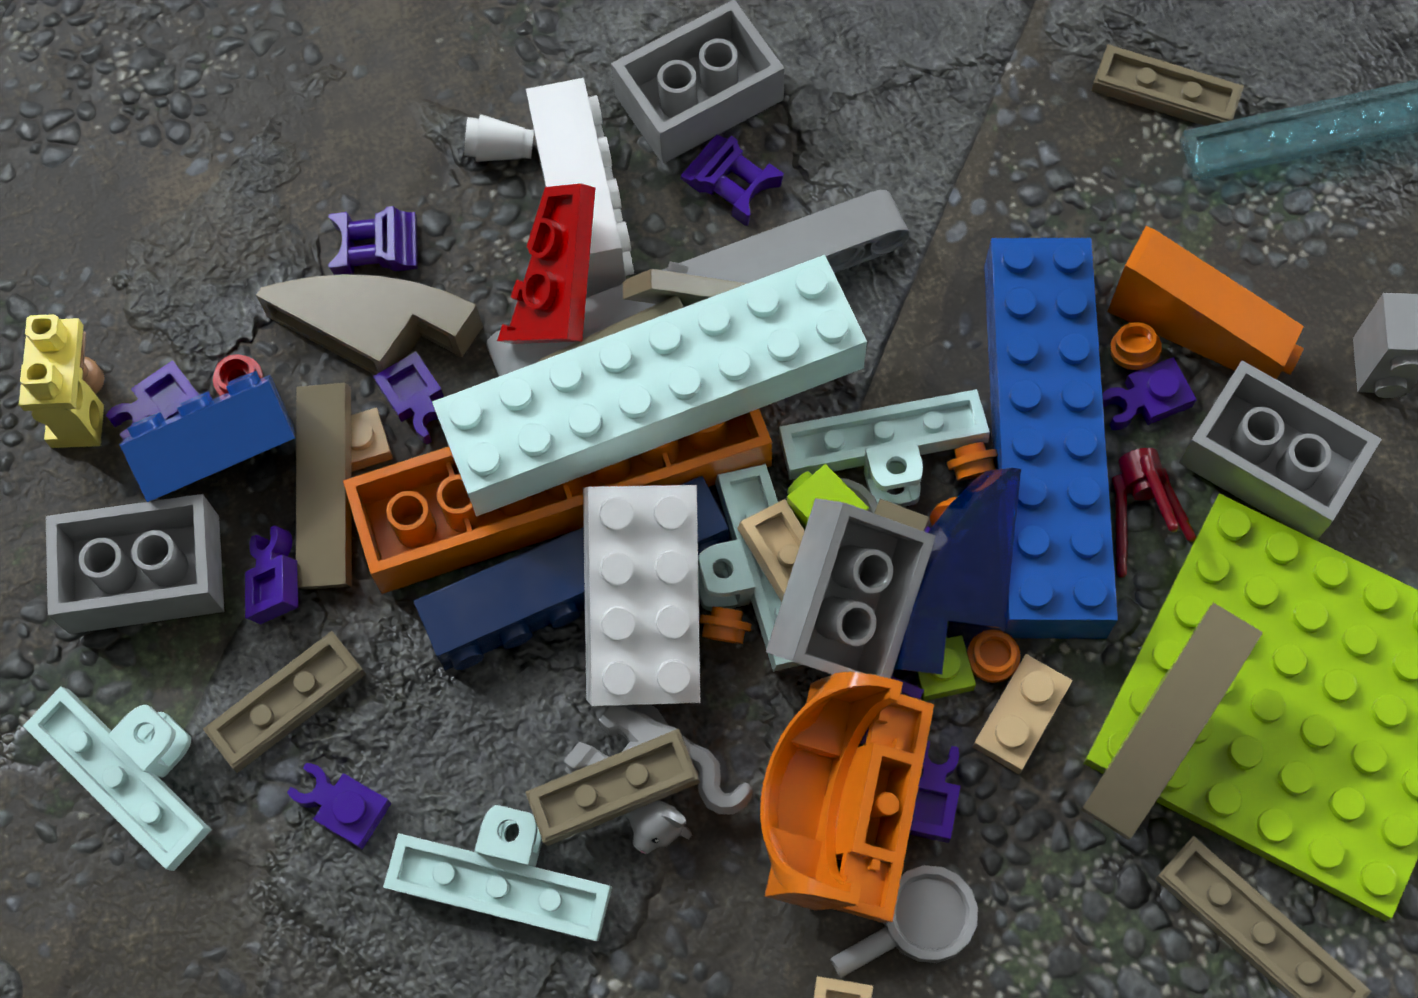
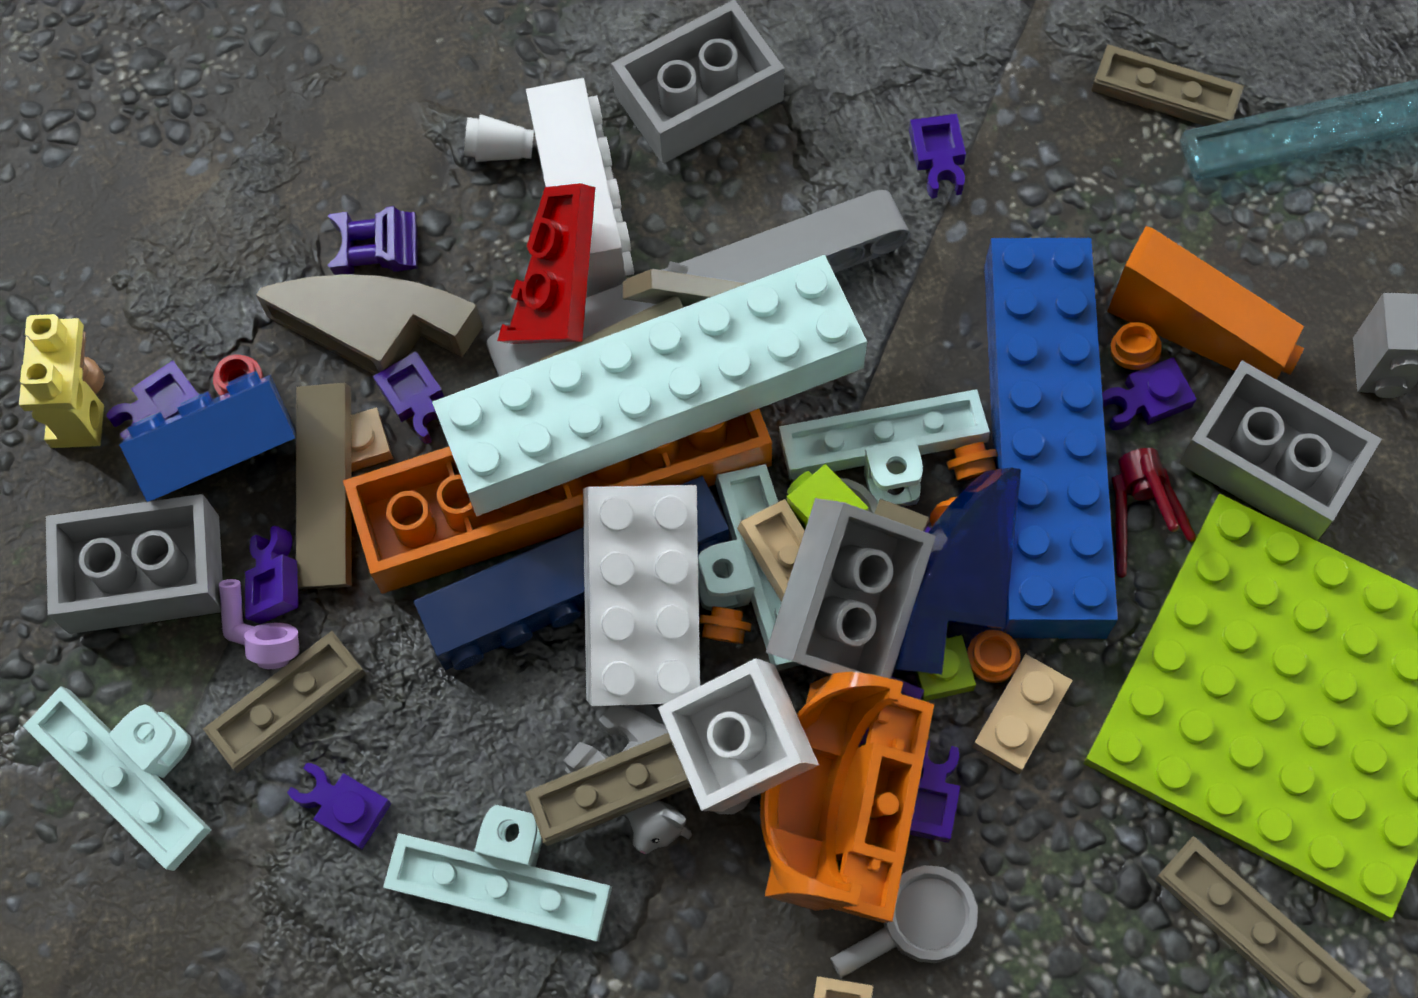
(265, 644): none -> lavender plate
(713, 165): dark purple piece -> none
(737, 736): none -> white brick
(939, 147): none -> dark purple plate
(1171, 721): dark tan slope -> none

